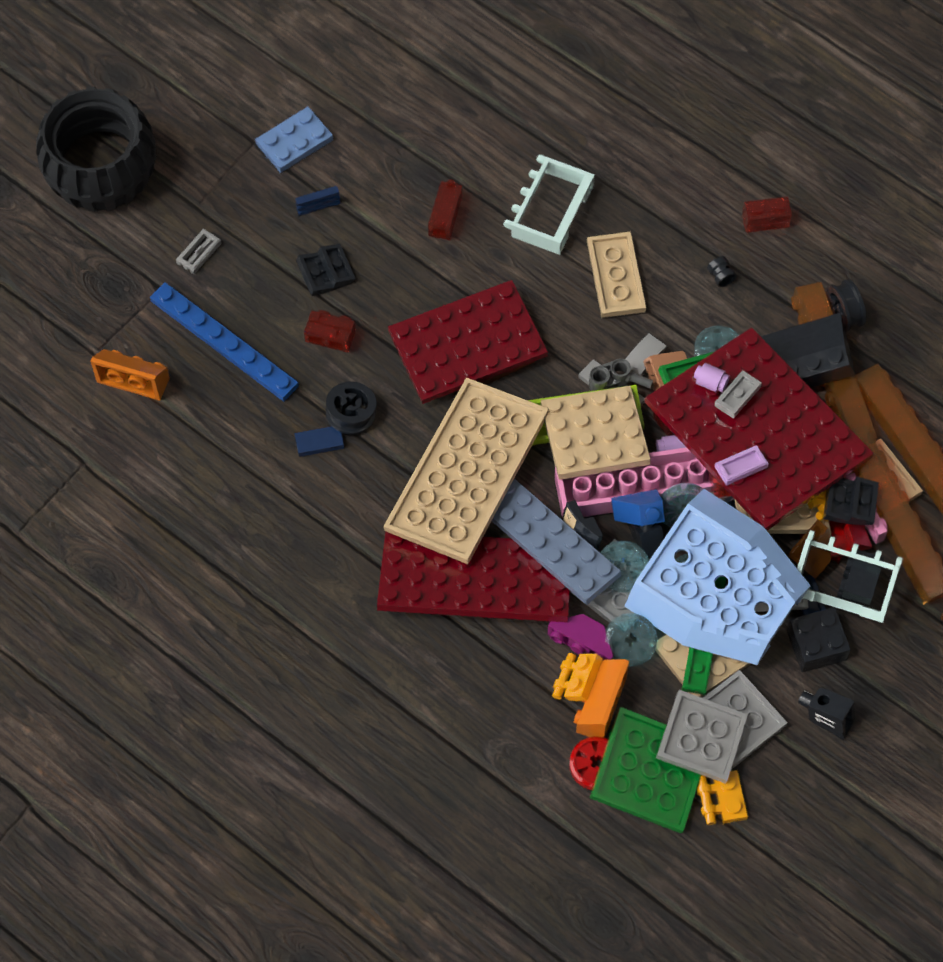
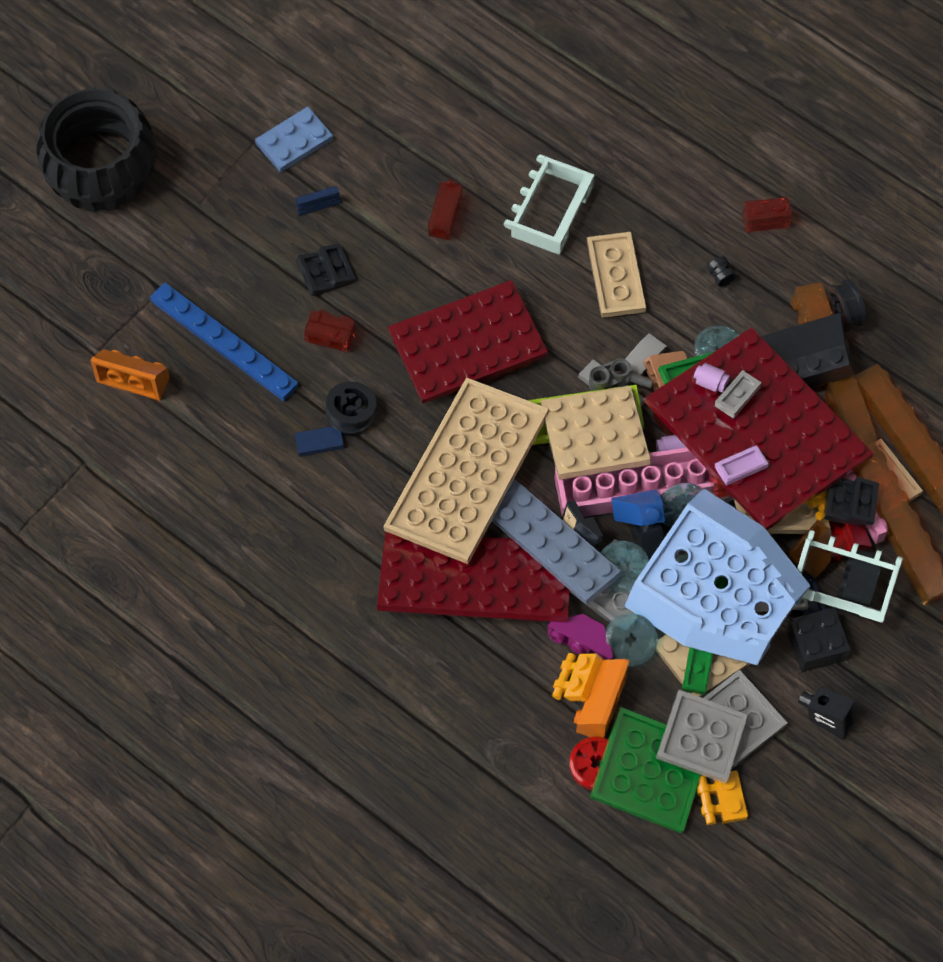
(205, 254): light grey tile -> none

